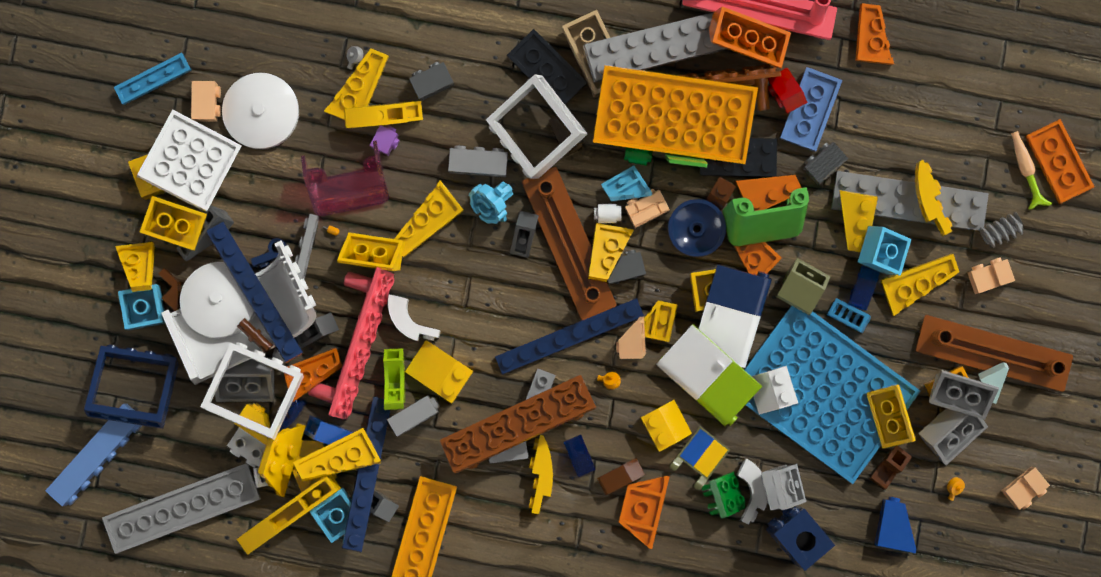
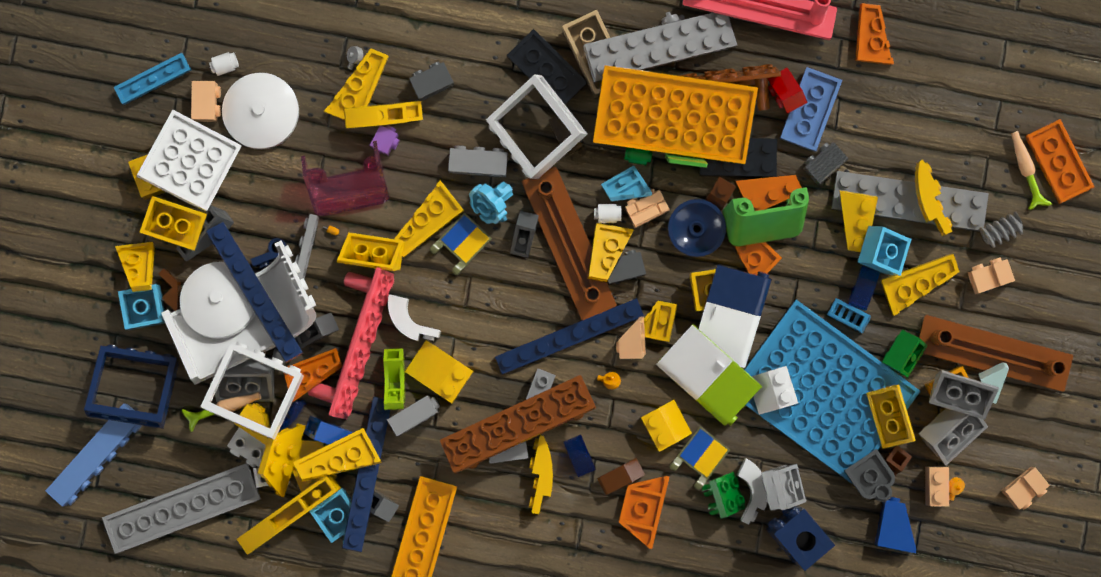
(223, 63): none -> white brick
(231, 404): none -> light nougat piece
(254, 335): reddish brown pin -> none
(463, 240): none -> flag
(671, 18): none -> light grey piece
(749, 36): orange slope -> none
(803, 286): olive slope -> none
(872, 477): none -> dark grey plate
(904, 353): none -> green brick
(937, 486): none -> light nougat brick

